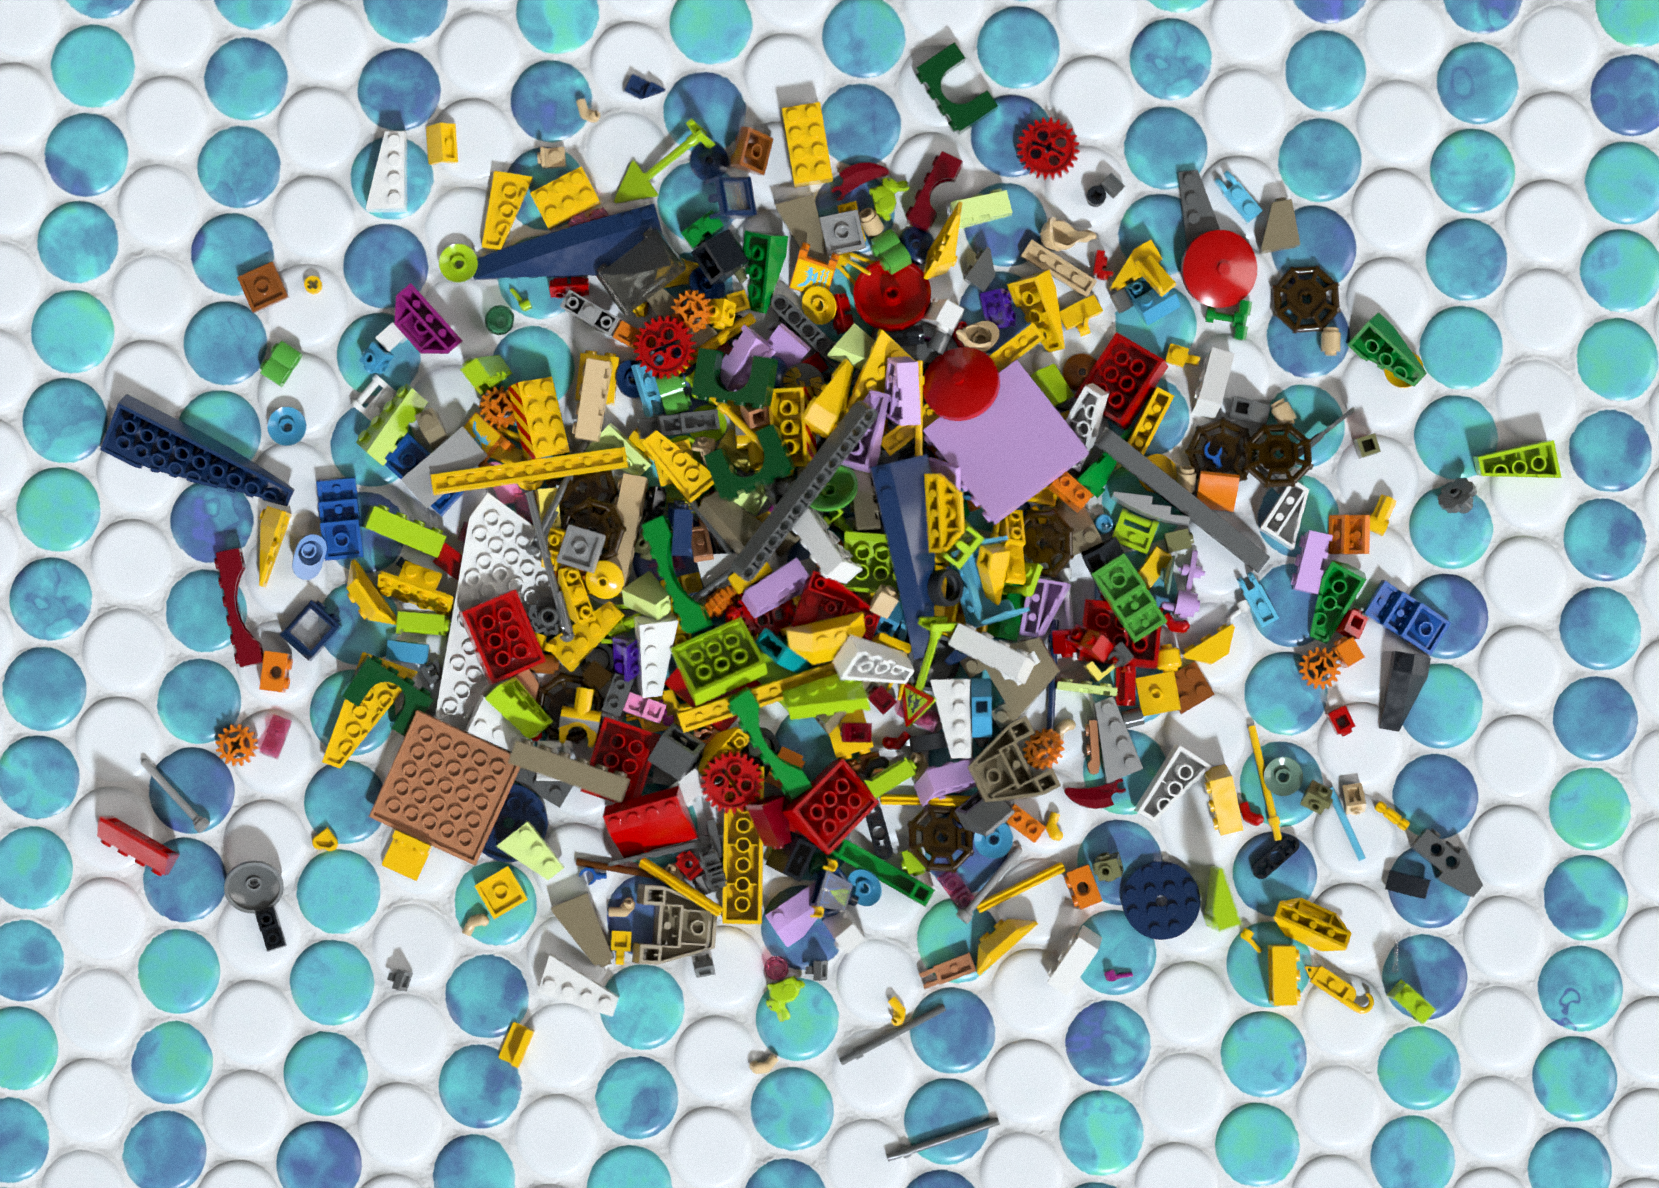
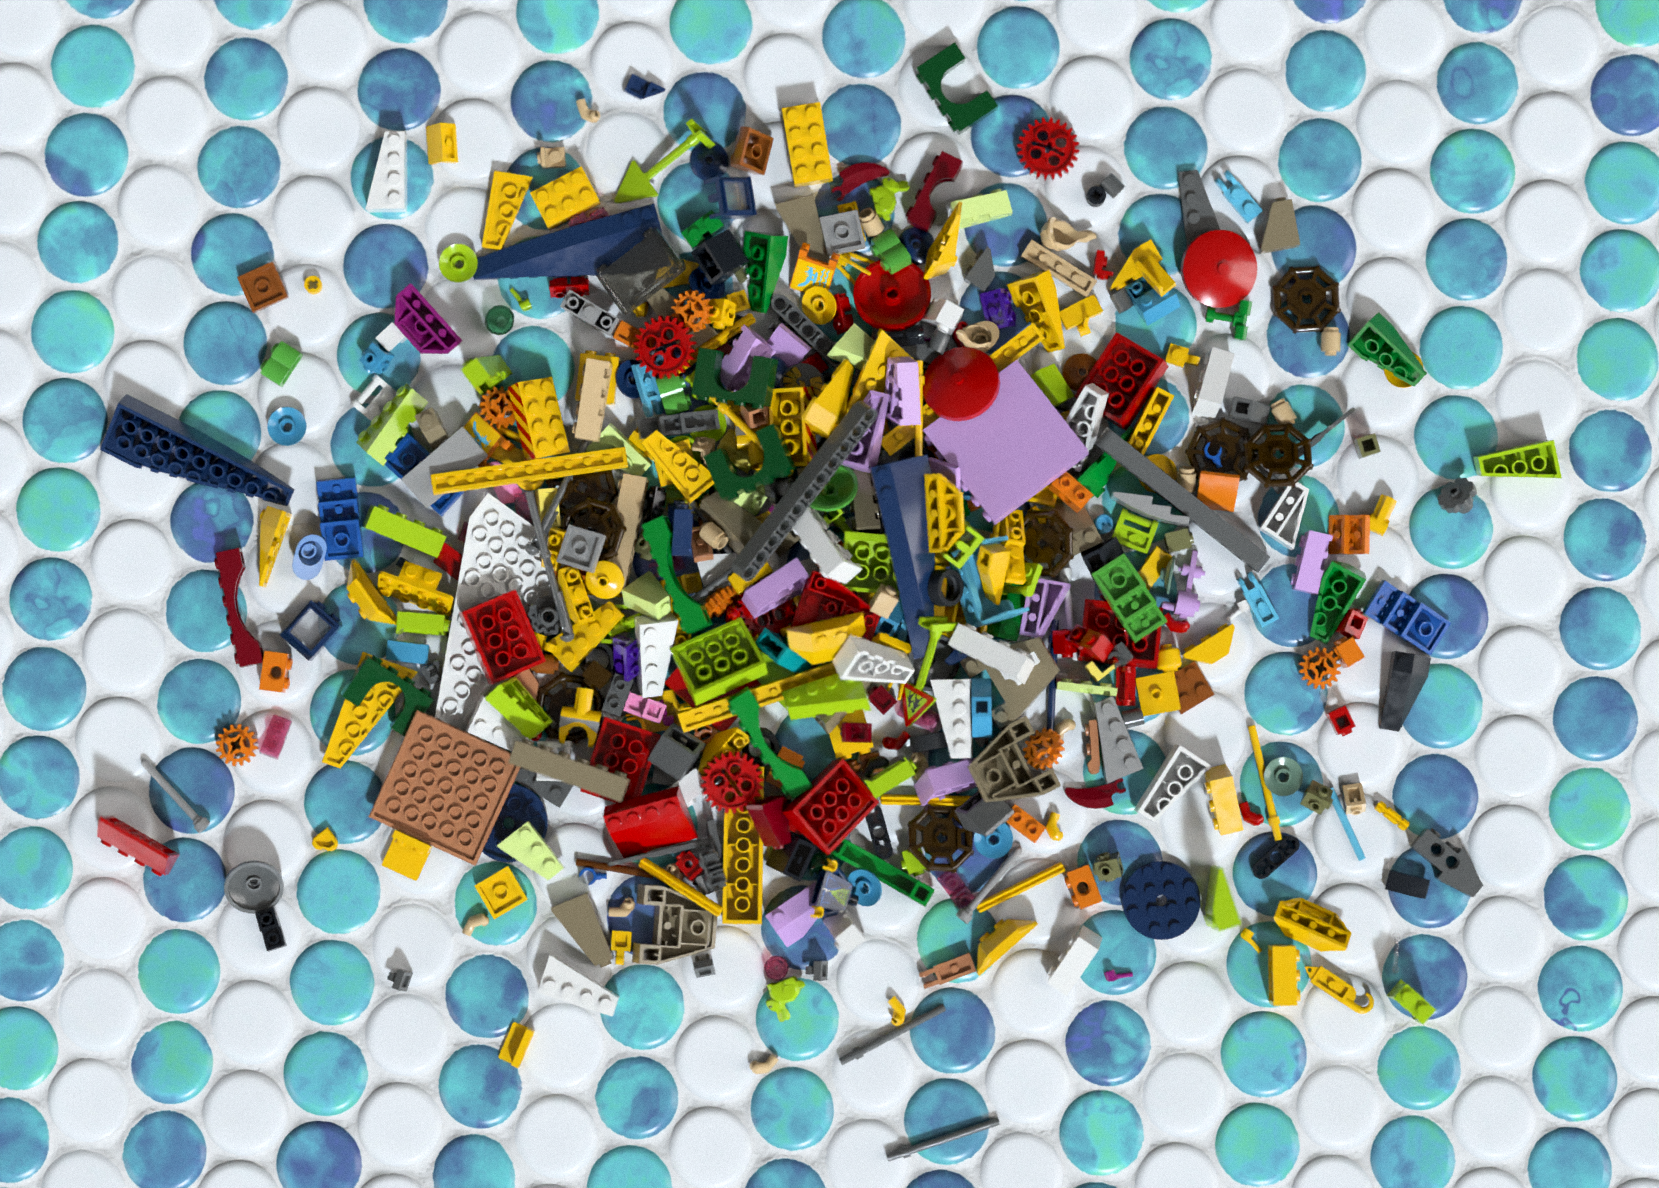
(713, 535): none -> tan brick

